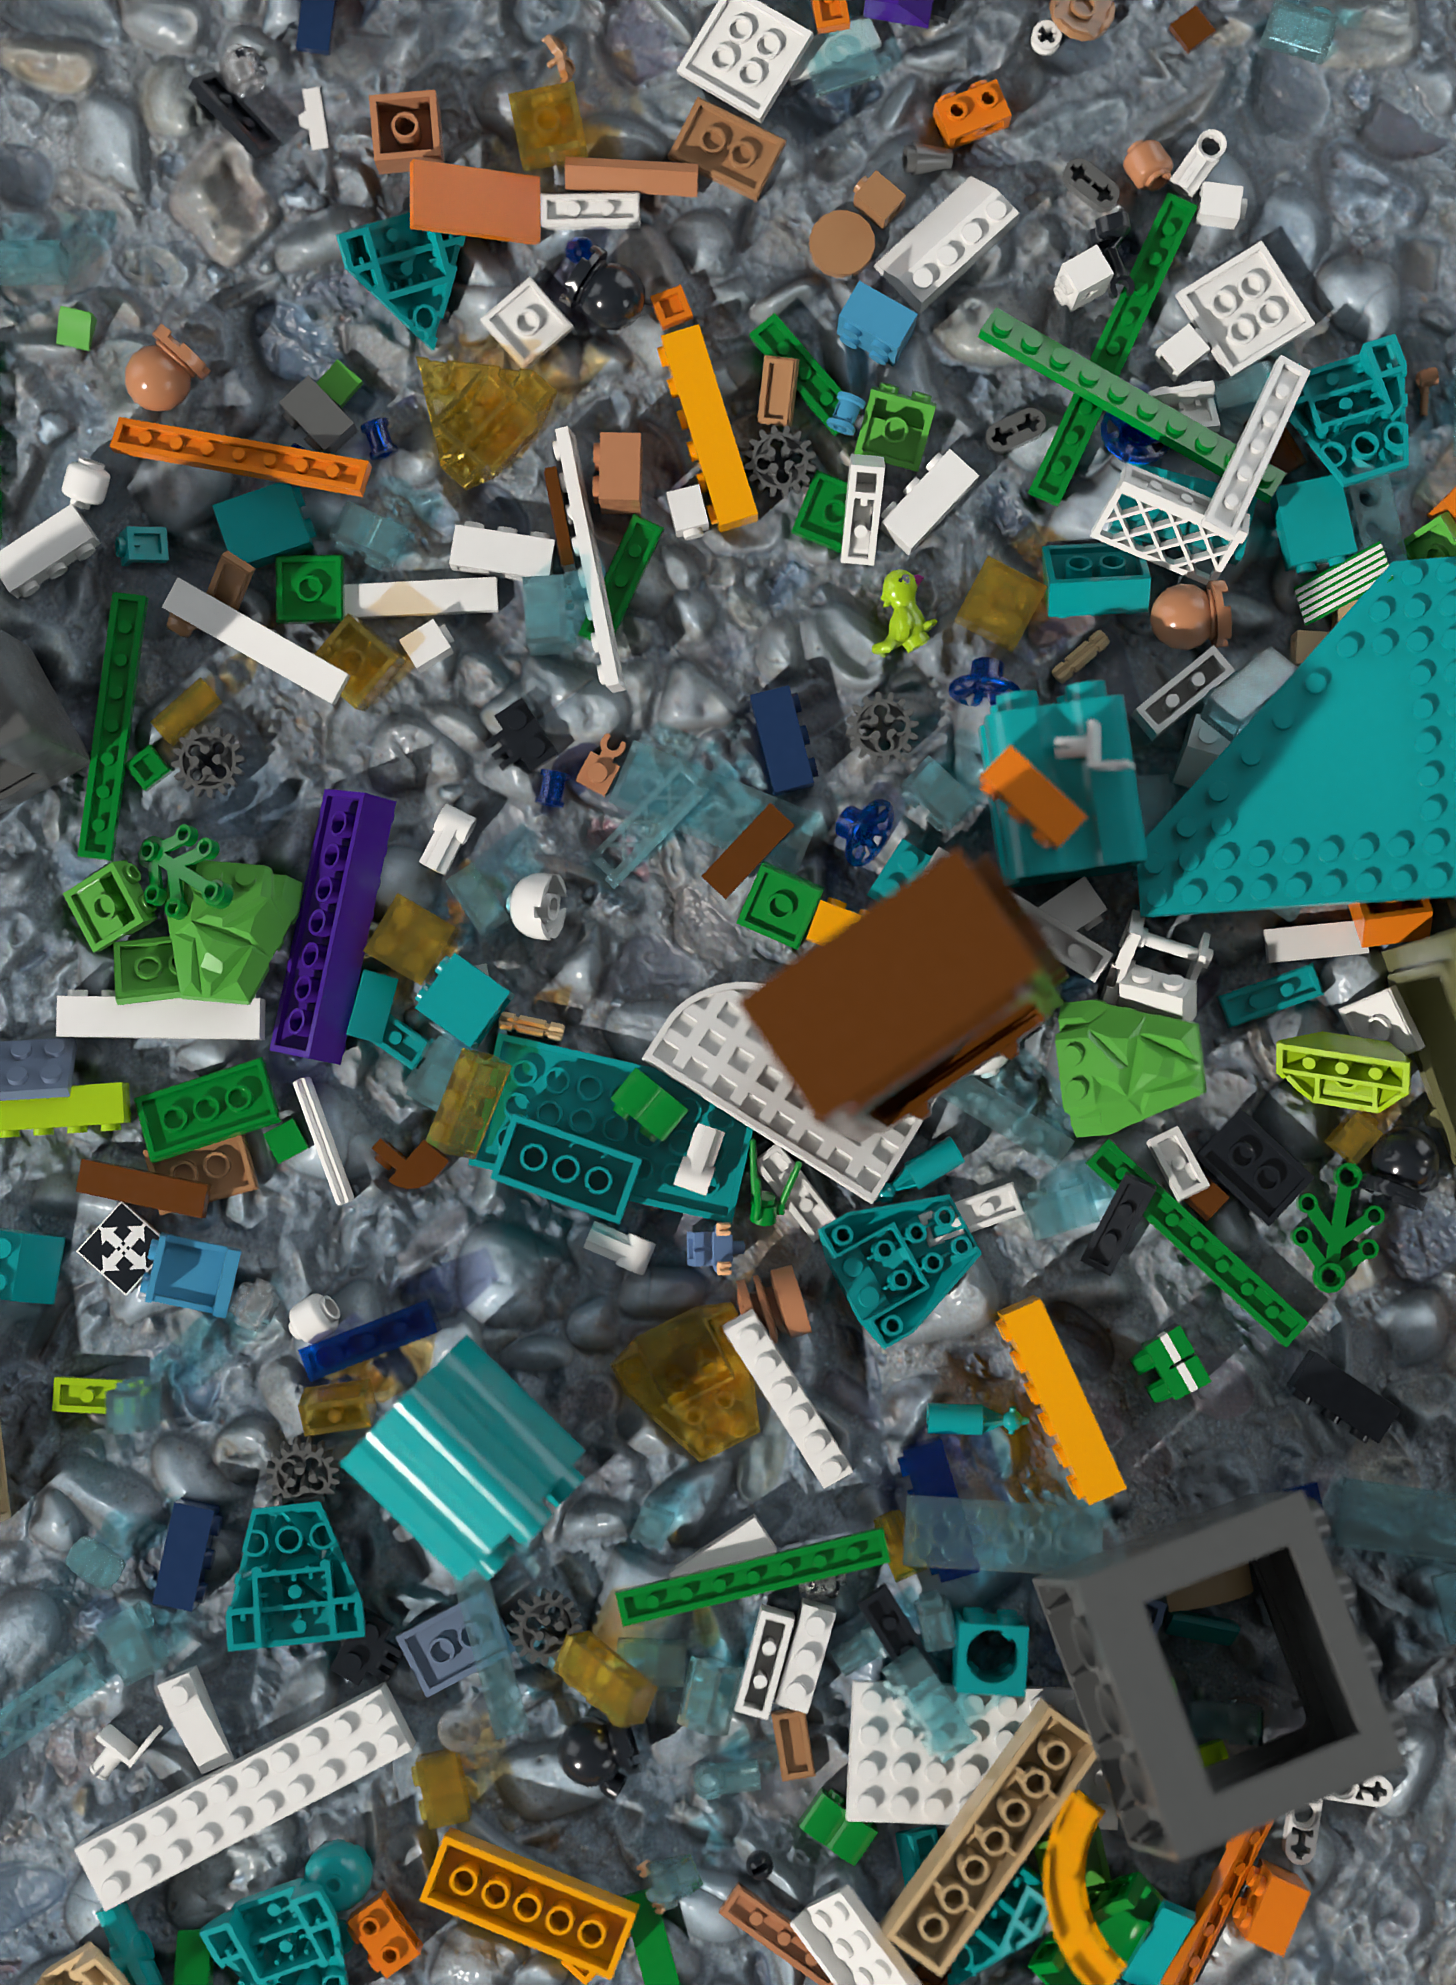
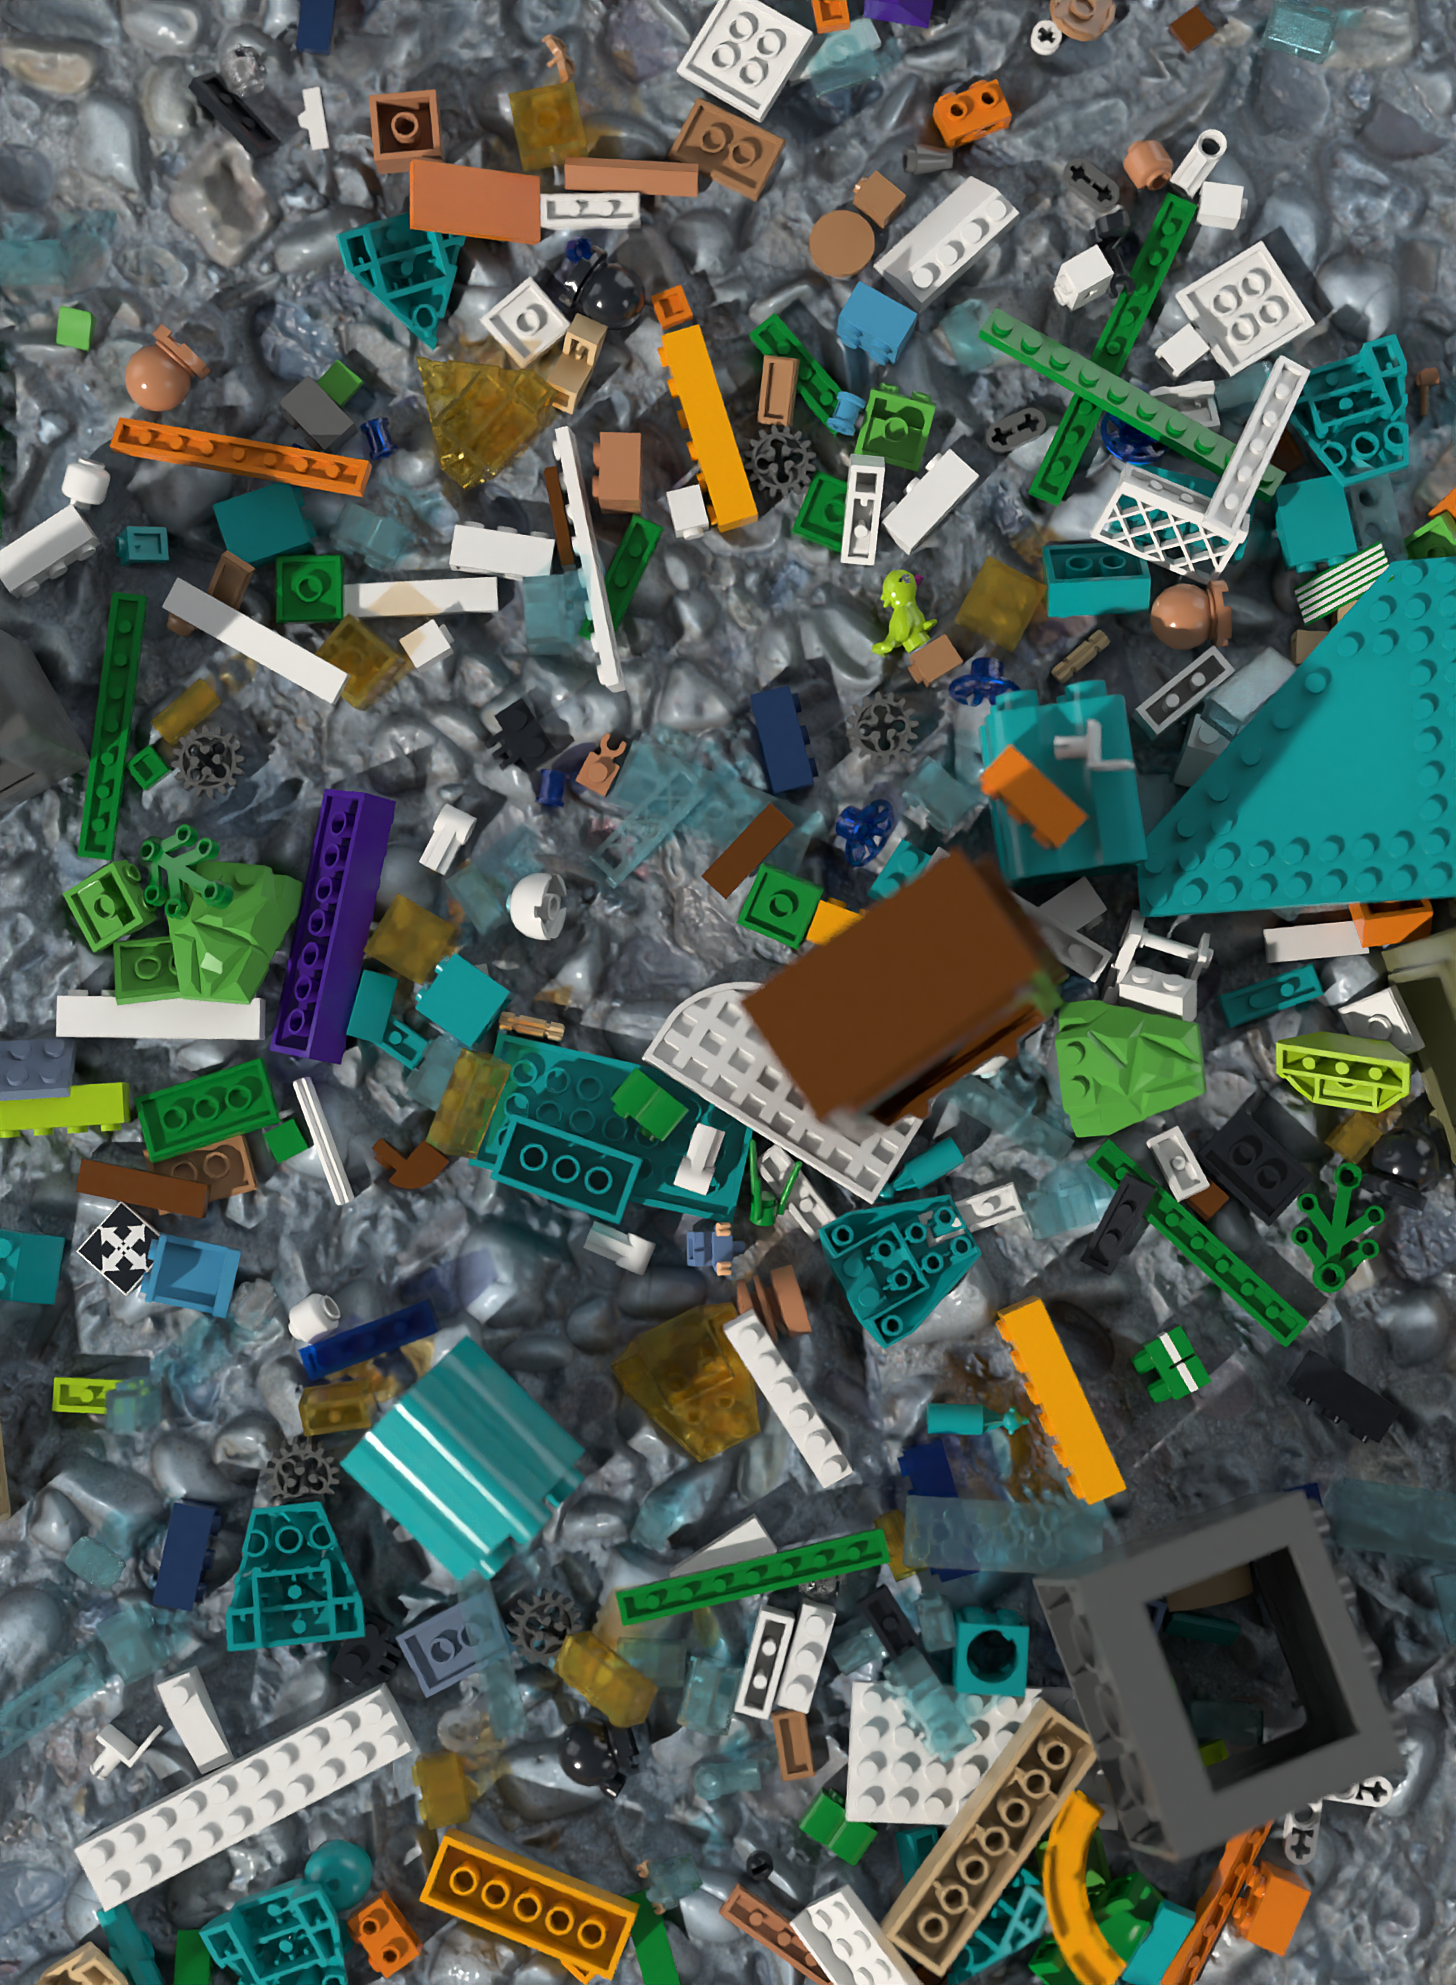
(577, 361): none -> tan brick
(934, 661): none -> medium nougat brick
(962, 336): none -> clear light blue tile

